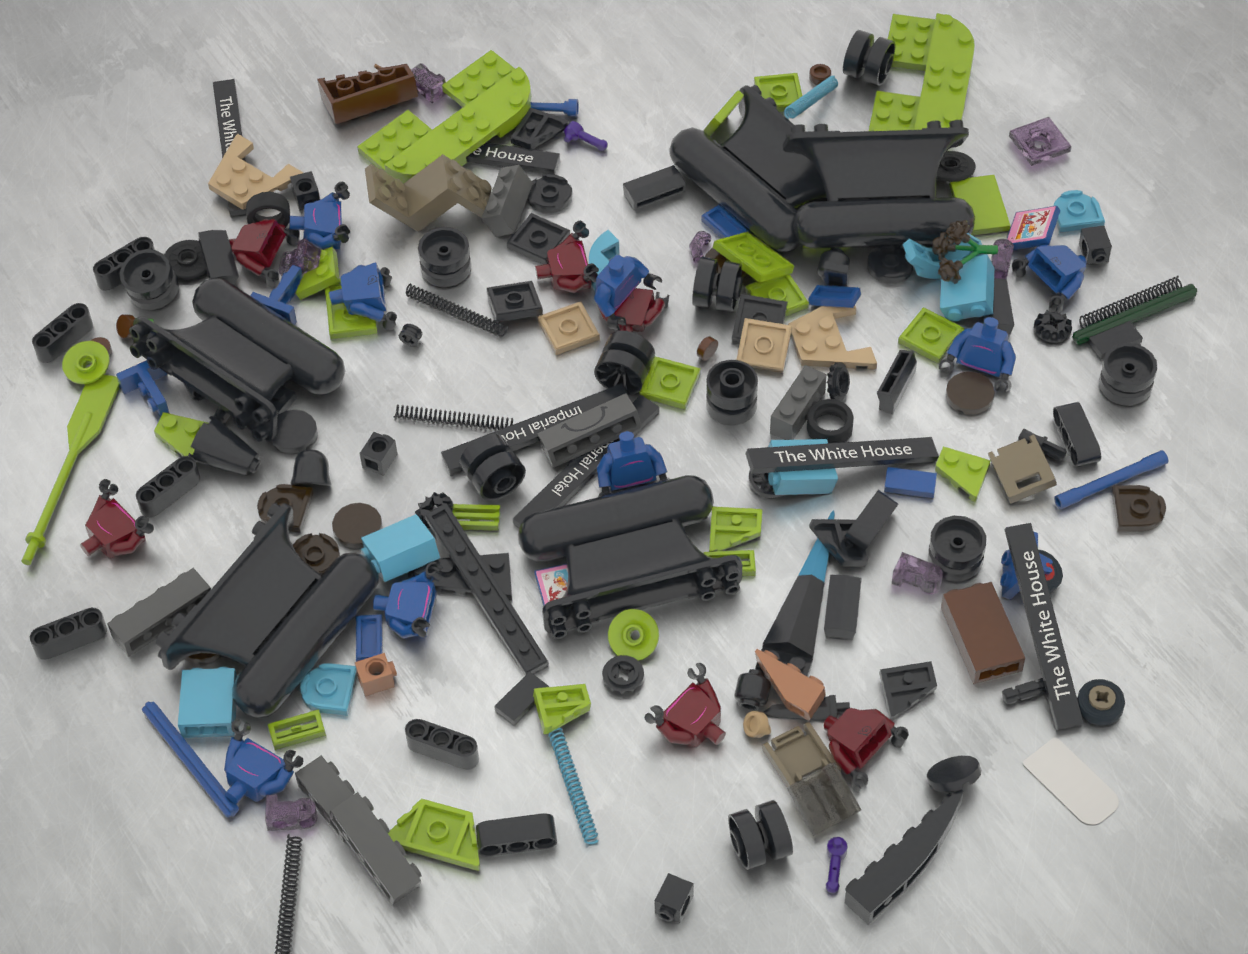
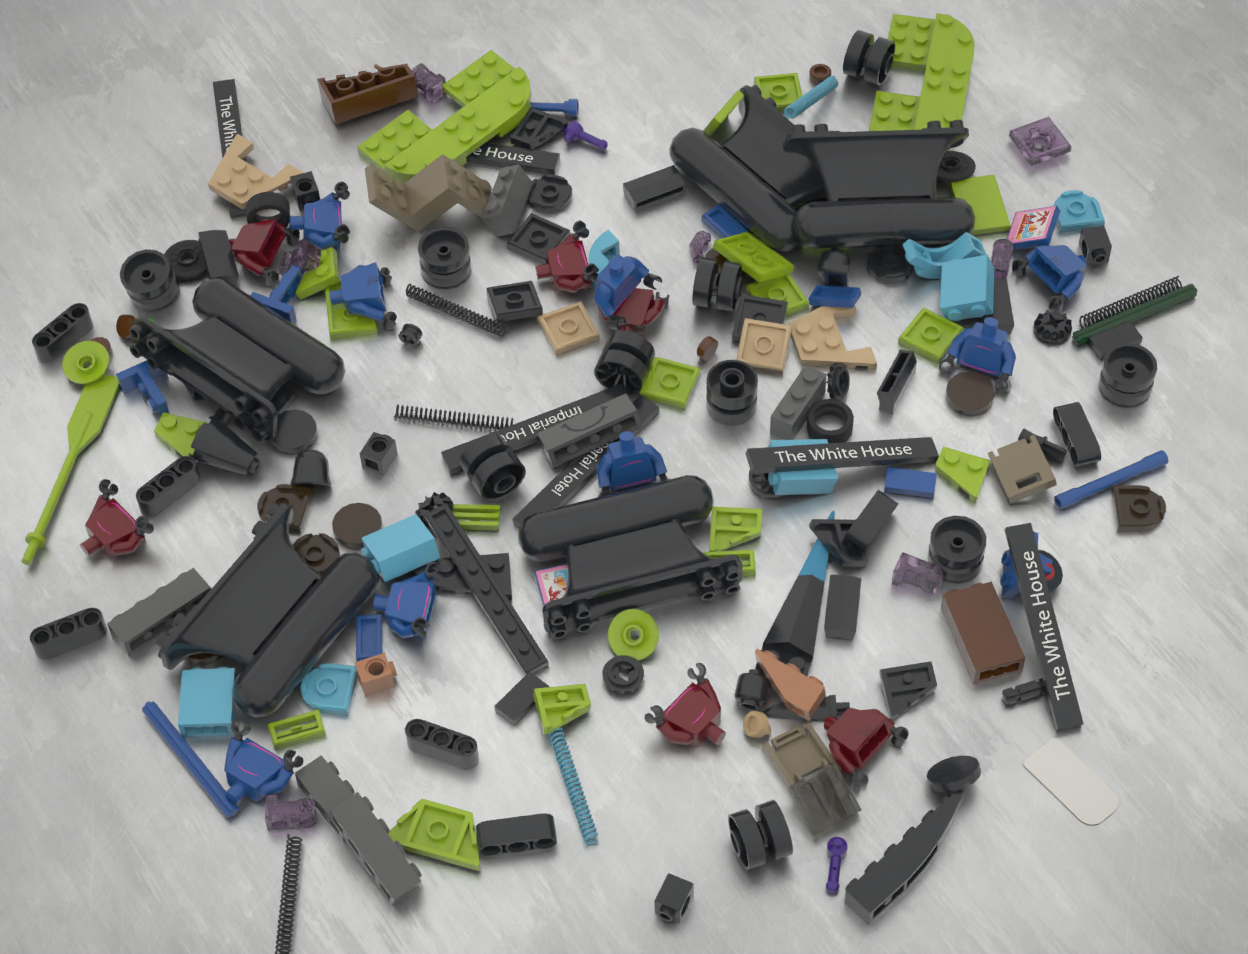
(108, 269): black beam -> none
(955, 235): dark brown plant -> none
(1104, 711): black wheel -> none

